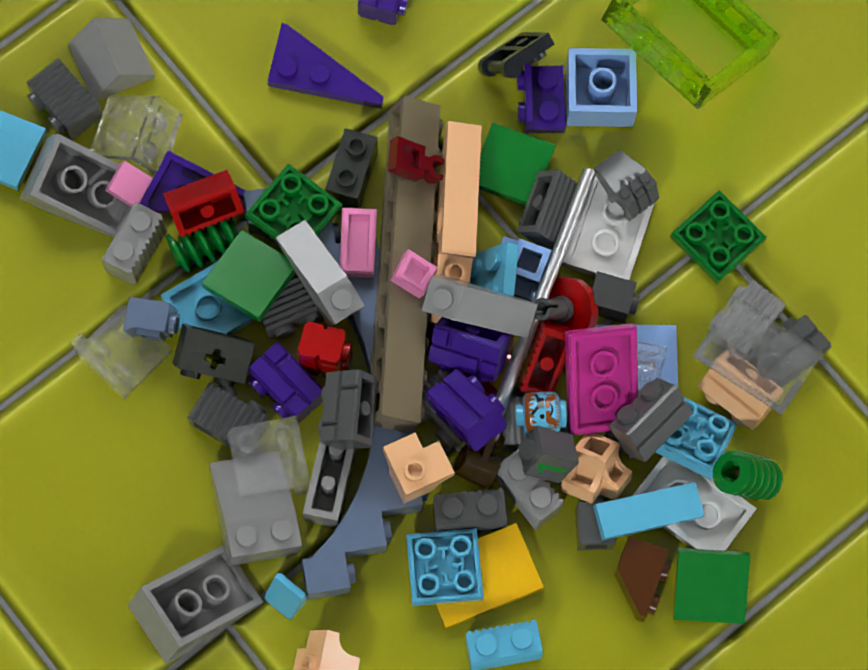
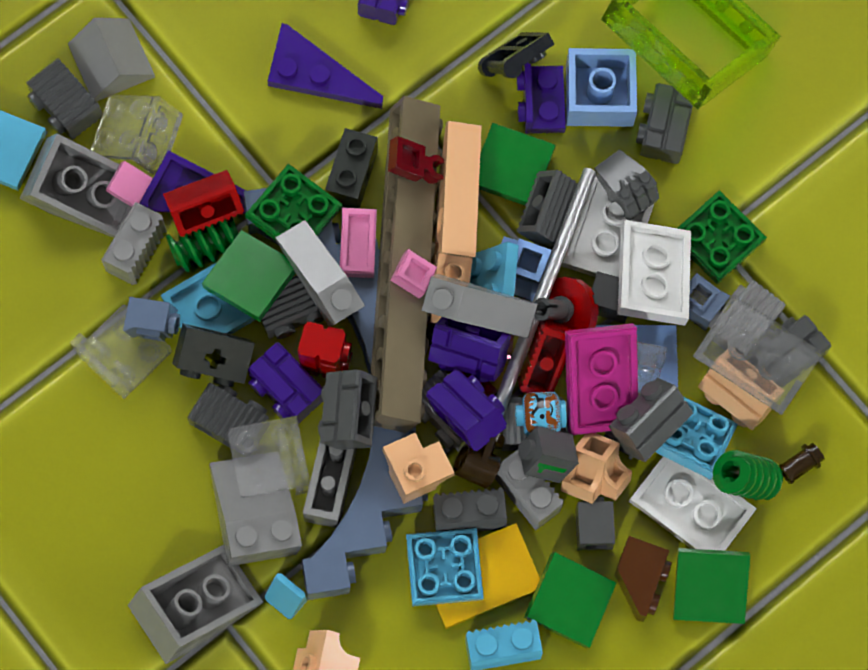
(570, 600): none -> green tile
(648, 511): medium azure tile -> none
(654, 272): none -> white plate
(666, 124): none -> dark grey brick
(705, 301): none -> sand blue window
(802, 462): none -> dark brown pin

